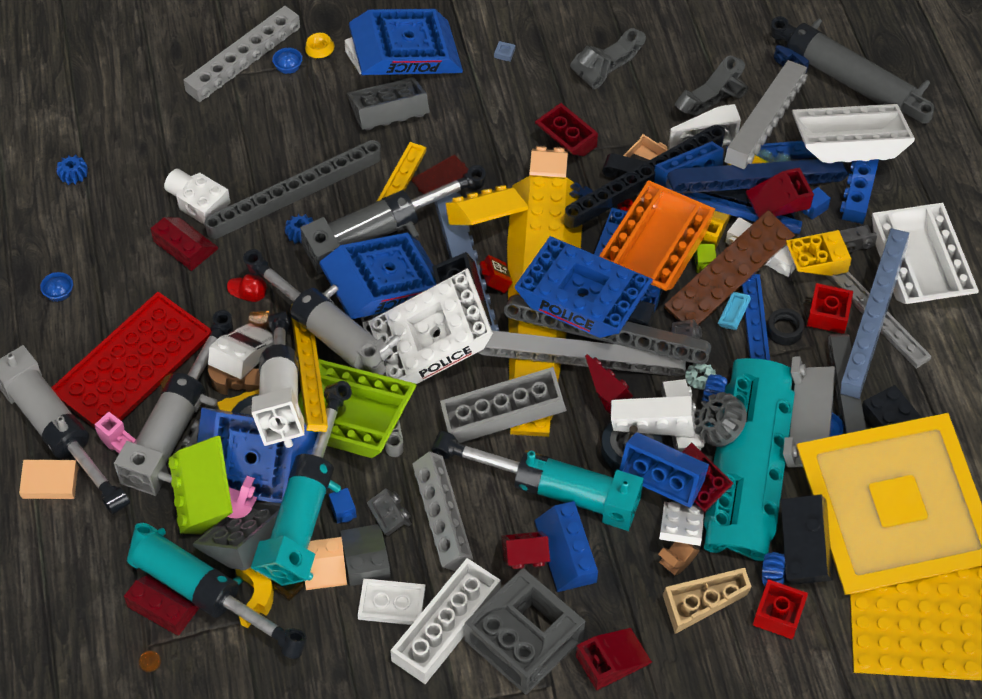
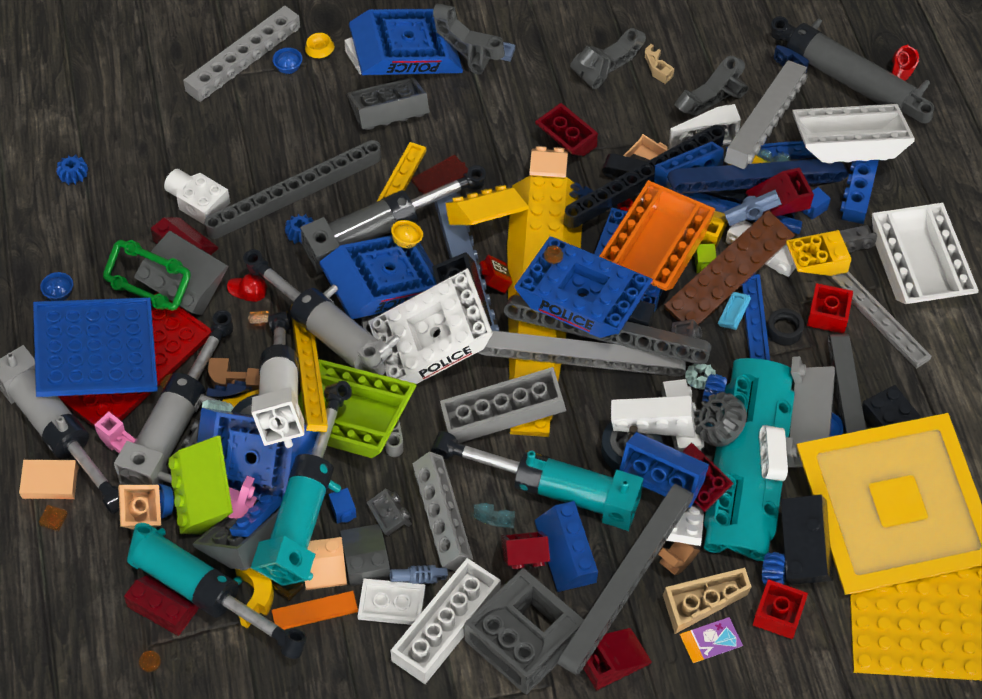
(53, 517): none -> clear orange plate
(94, 347): none -> blue plate
(139, 505): none -> light nougat slope
(166, 500): none -> blue hat
(172, 266): none -> green bar
(204, 269): none -> dark grey slope
(217, 404): none -> light aqua gear
(232, 390): none -> dark blue slope
(240, 350): white slope -> none
(255, 516): none -> blue plate
(315, 610): none -> orange tile
(406, 233): none -> yellow hat
(419, 574): none -> sand blue hinge
(472, 45): none -> dark grey connector
(485, 513): none -> clear light blue slope
(553, 254): none -> clear orange plate
(606, 384): dark red slope -> none
(625, 580): none -> dark grey beam
(659, 68): none -> tan piece
(711, 640): none -> sticker
(752, 207): none -> sand blue piece
(773, 453): none -> white beam
(874, 314): sand blue brick -> none
(904, 61): none -> red piece

